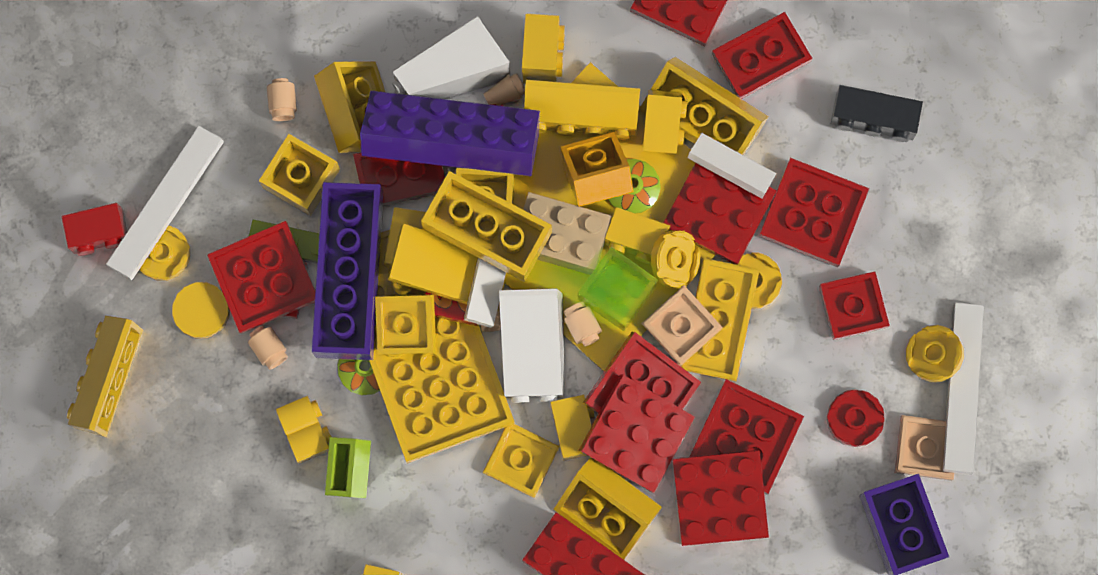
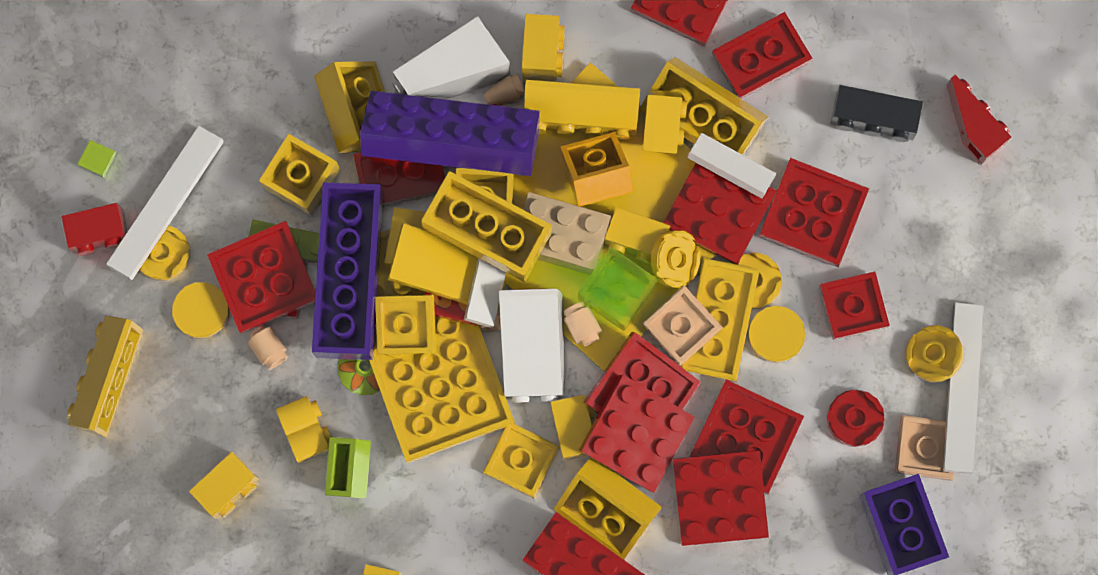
(97, 158): none -> lime tile
(225, 486): none -> yellow brick
(281, 99): light nougat brick -> none
(645, 193): lime dish -> none
(776, 334): none -> yellow tile
(977, 126): none -> red slope

